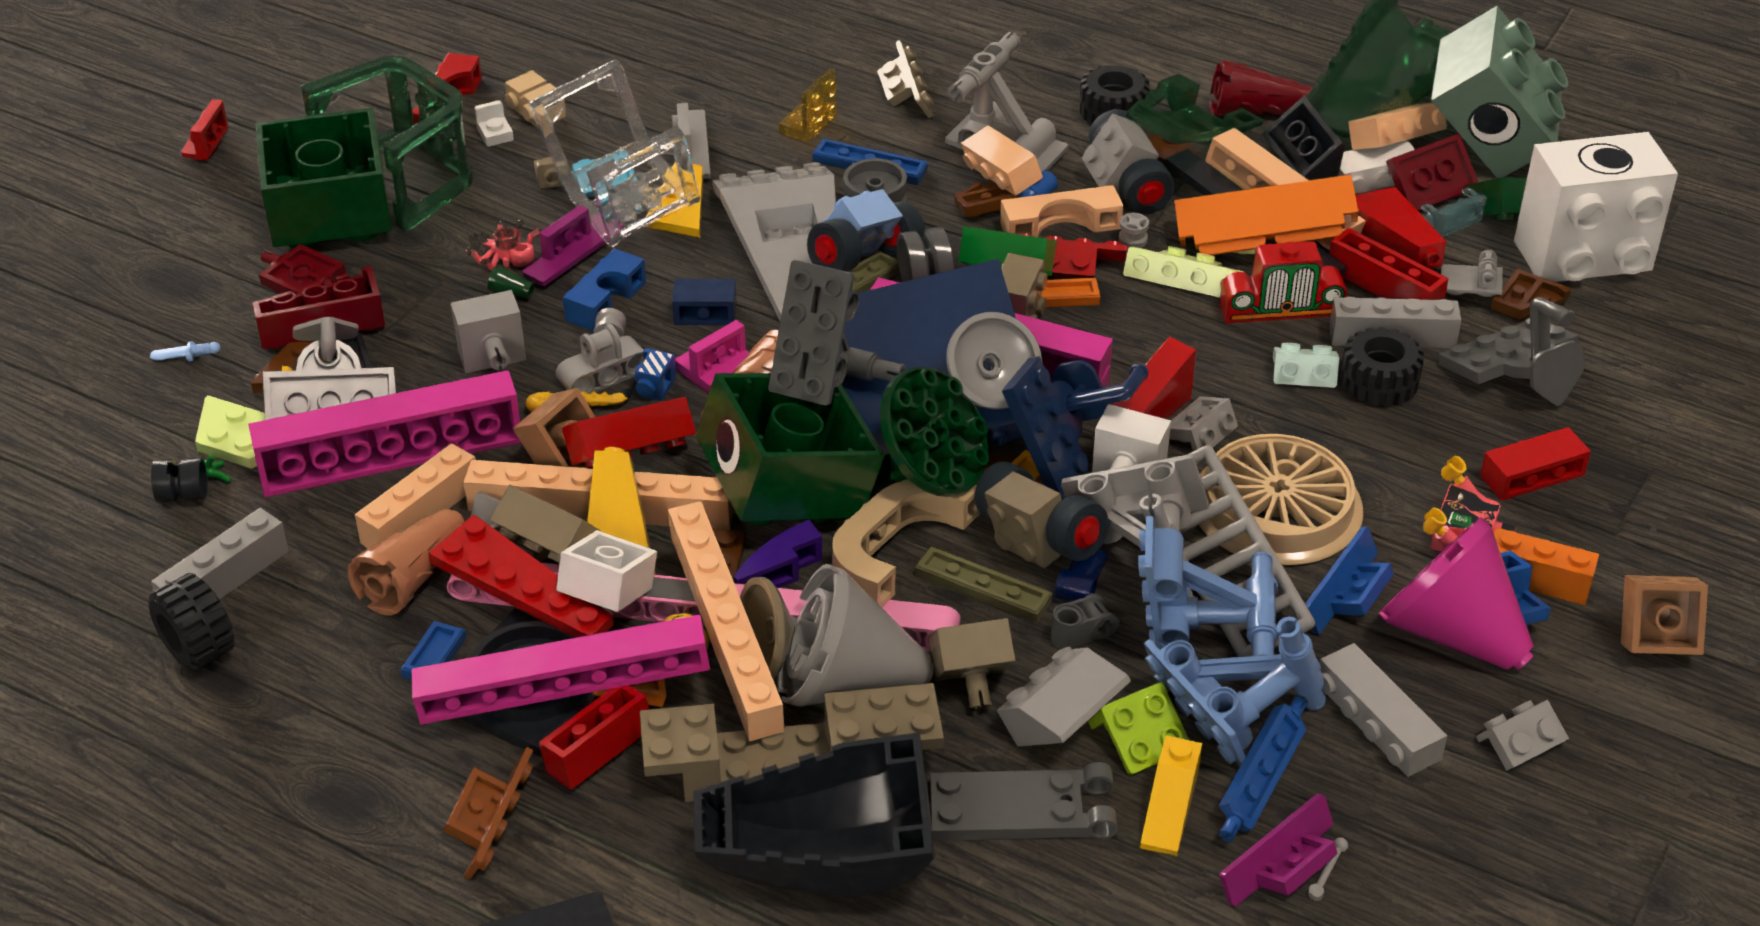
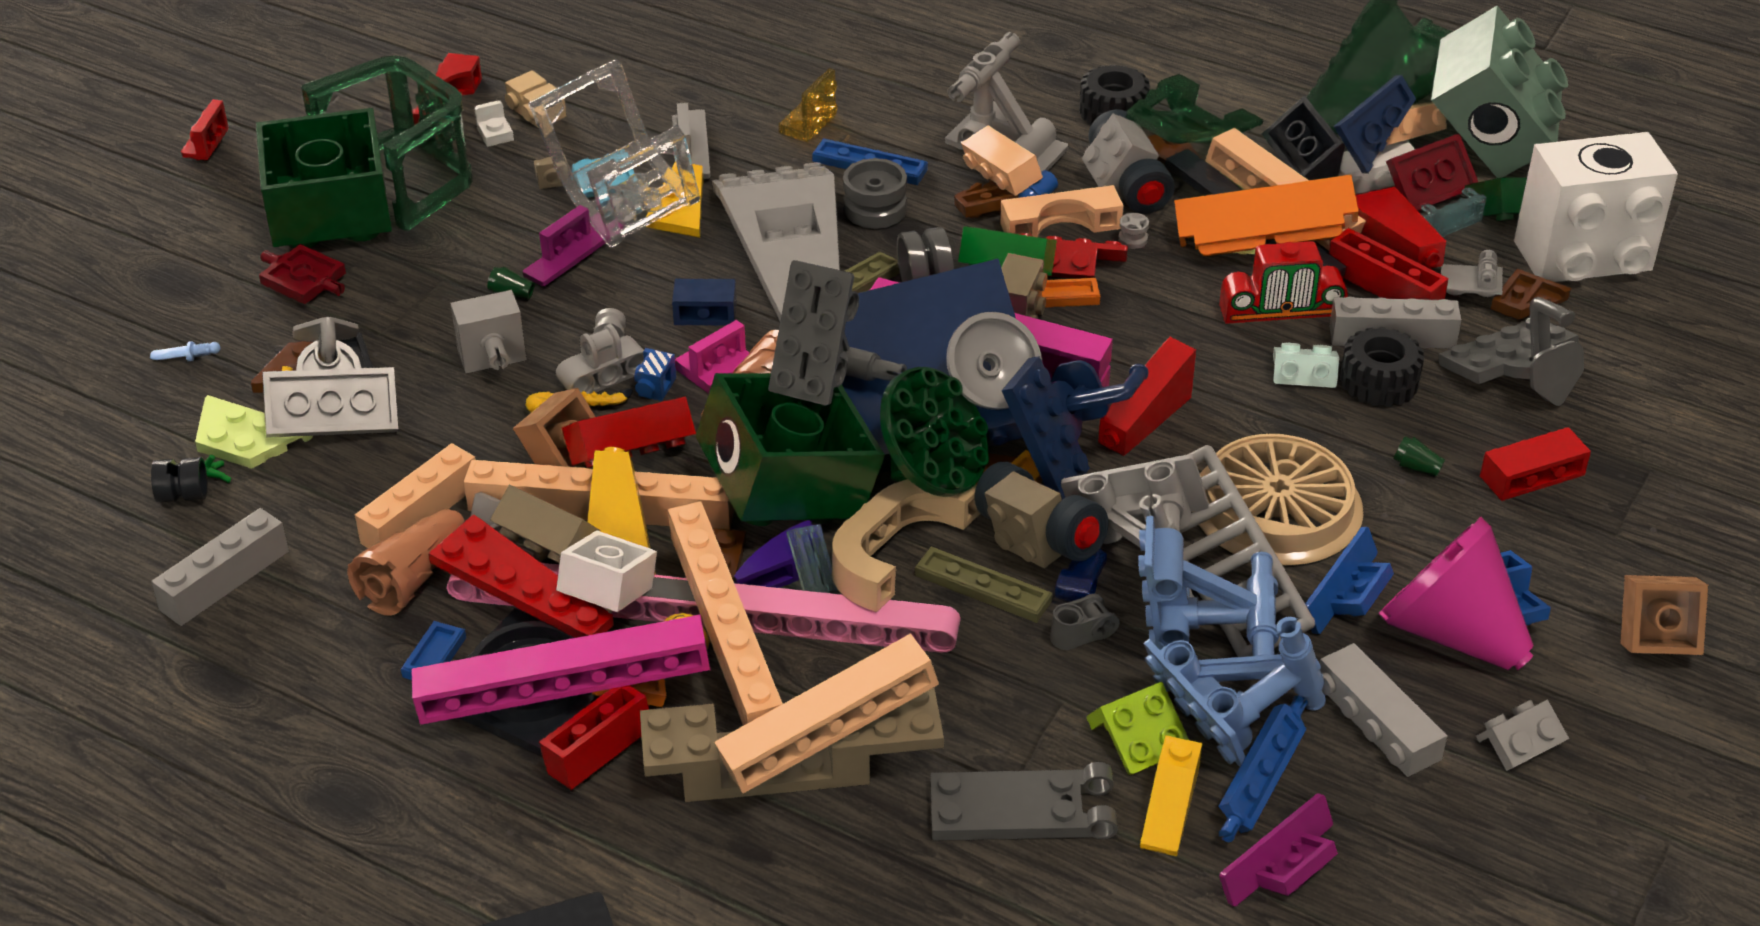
(191, 621): black tyre -> none
(348, 299): dark red wedge -> none
(384, 433): dark pink brick -> none
(480, 810): dark orange bracket -> none
(505, 245): animal -> none
(614, 275): blue arch -> none
(768, 620): dark tan dish -> none
(807, 561): none -> clear light blue tile
(824, 824): black windscreen -> none
(826, 713): none -> light nougat brick
(846, 644): light grey cone -> none
(861, 228): brick -> none
(903, 79): dark tan bracket -> none
(971, 654): dark tan brick -> none
(1061, 697): light grey slope -> none
(1129, 439): white brick -> none
(1177, 270): yellowish green bracket -> none
(1204, 422): light grey bracket -> none
(1252, 90): dark red cone -> none
(1316, 890): light grey hinge -> none
(1372, 122): none -> dark blue wing
(1417, 456): none -> dark green cone
(1460, 508): torso -> none
(1556, 569): orange brick -> none

